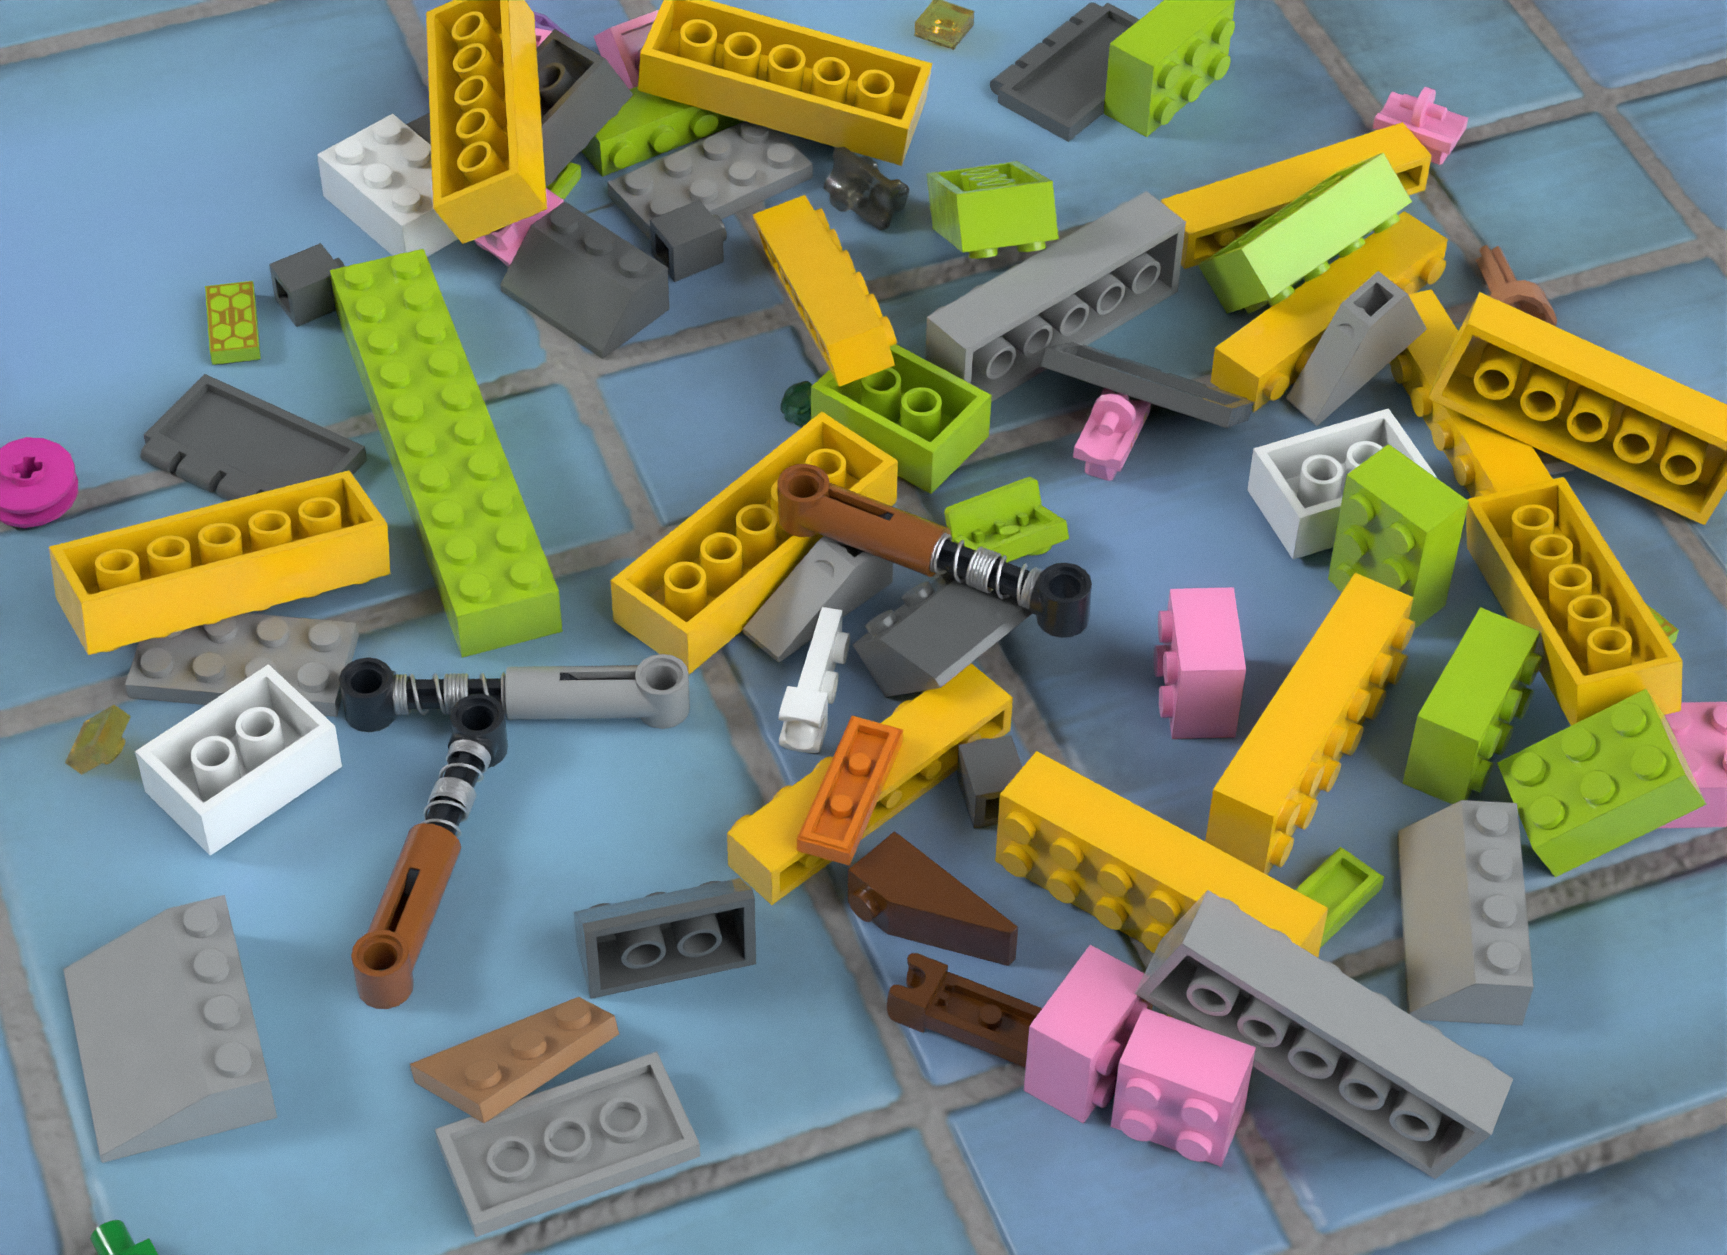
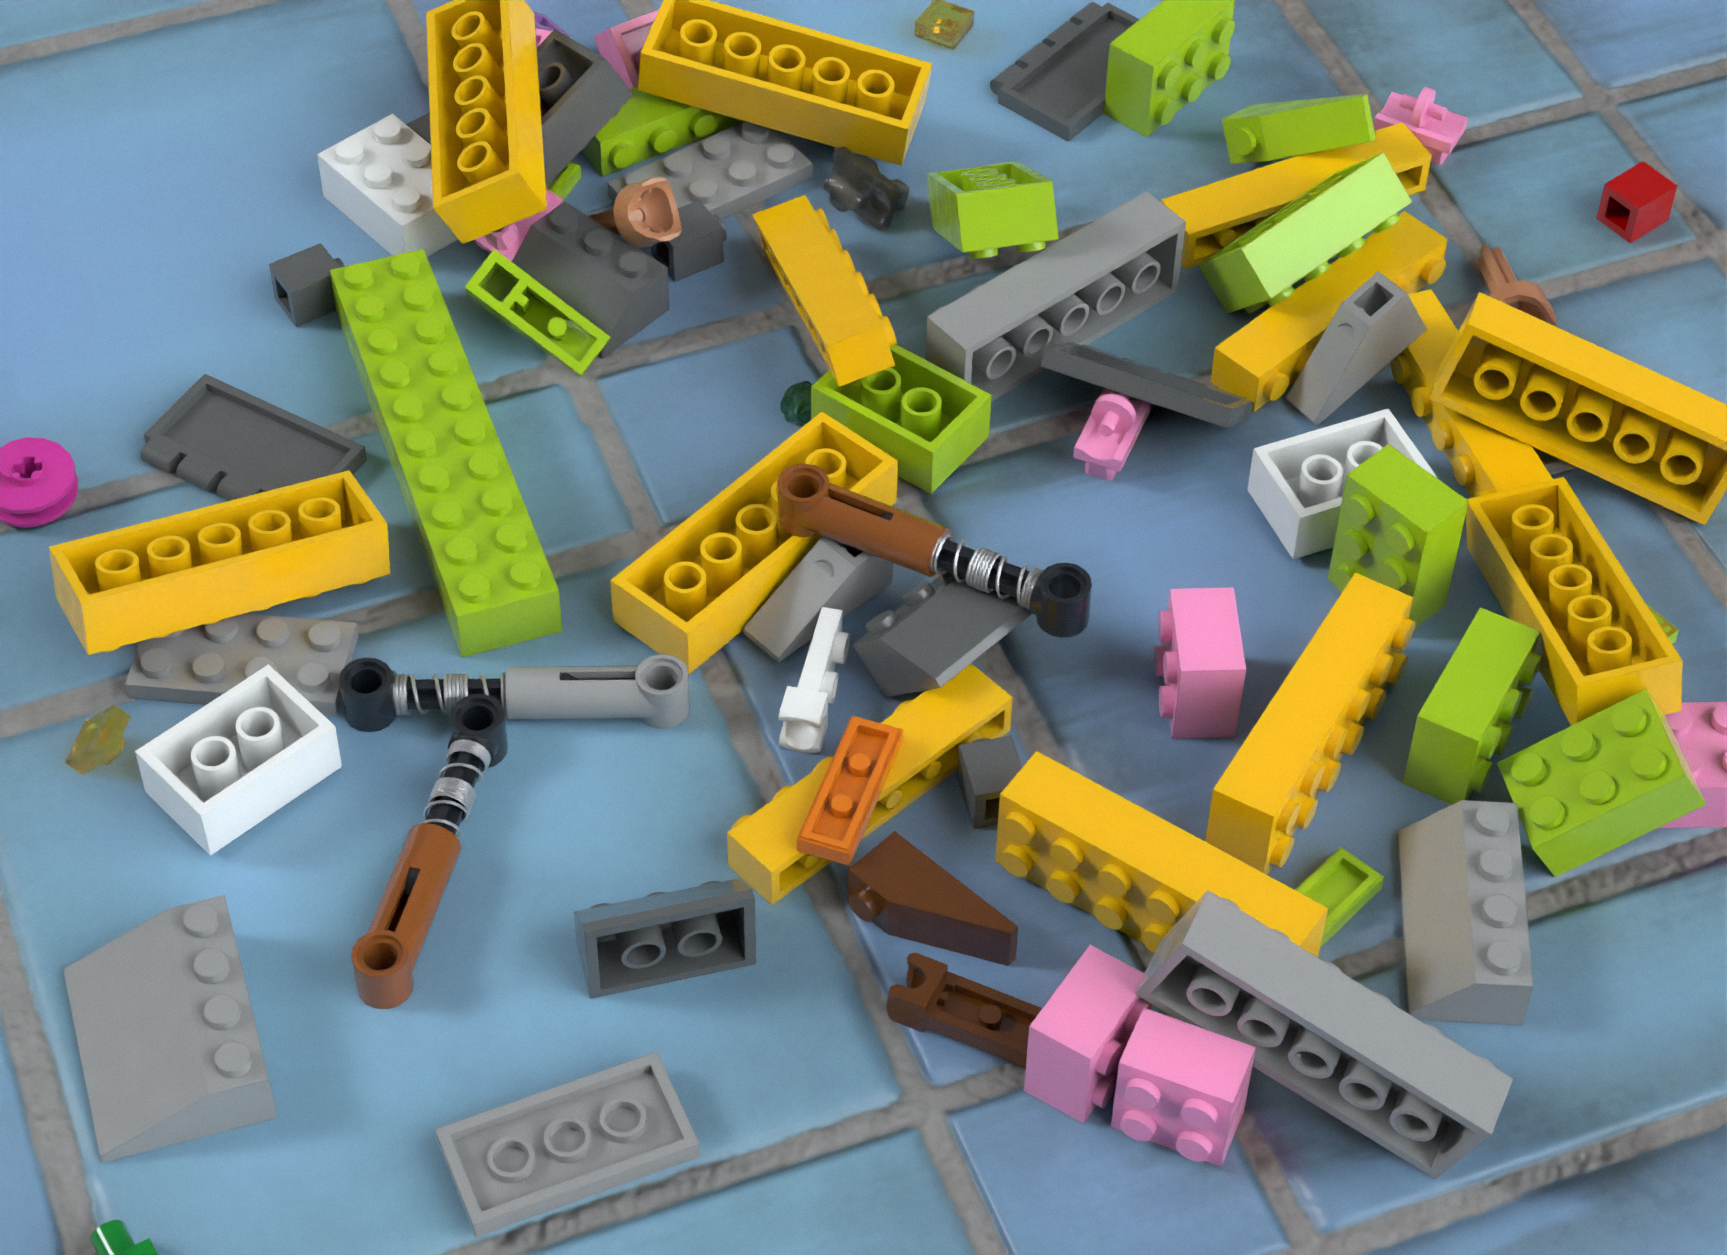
(232, 322): lime tile -> none
(515, 1059): medium nougat wing -> none
(535, 313): none -> lime slope
(643, 213): none -> nougat piece
(1007, 521): lime bracket -> none
(1297, 128): none -> lime slope
(1636, 202): none -> red brick

